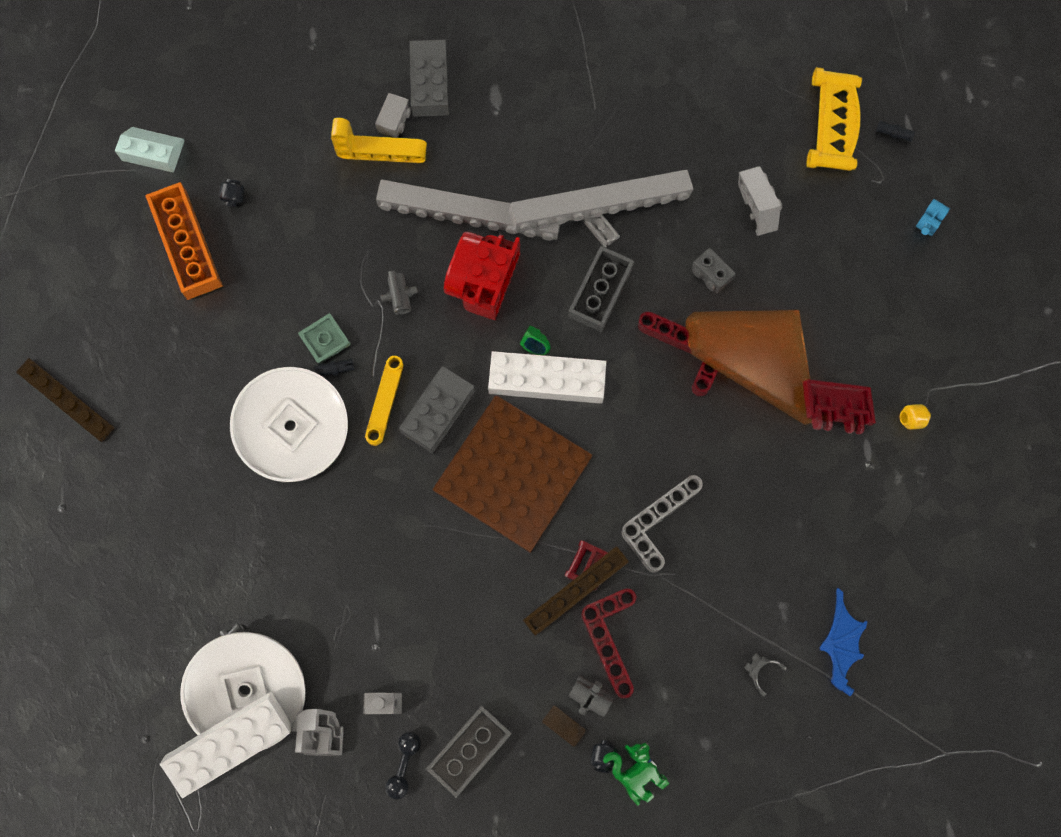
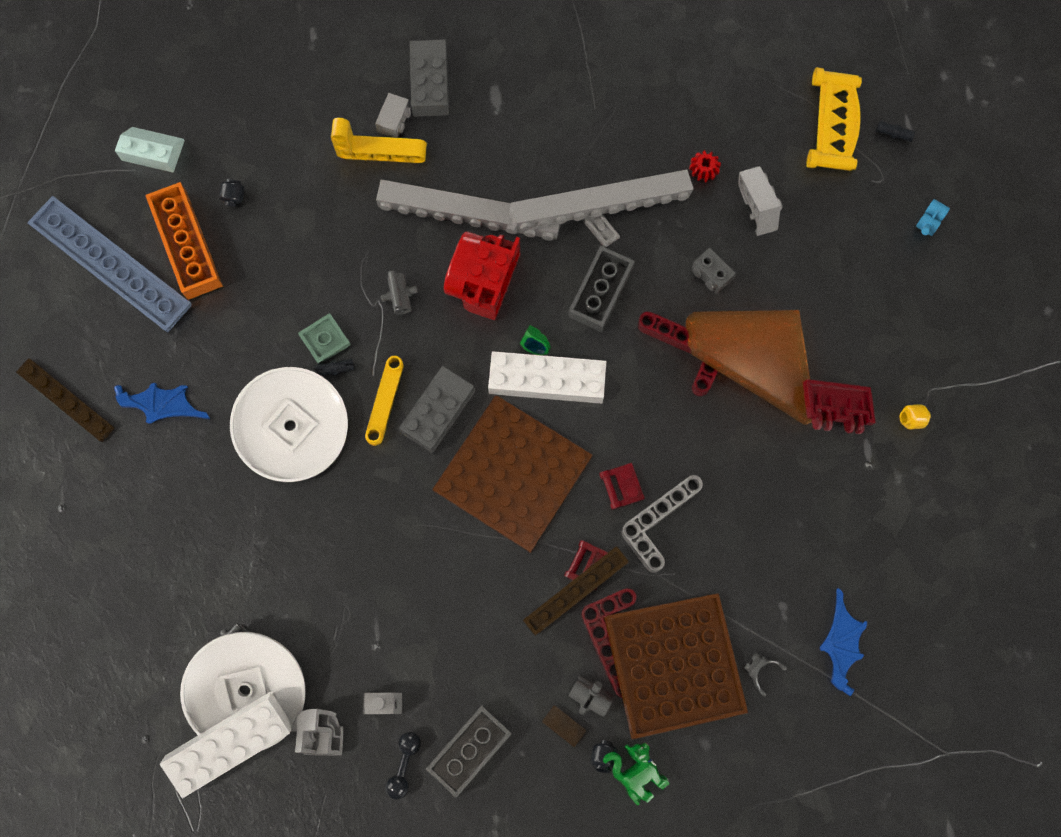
(110, 264): none -> sand blue plate
(159, 403): none -> blue animal
(627, 484): none -> dark red plate
(675, 665): none -> reddish brown plate
(705, 172): none -> red gear

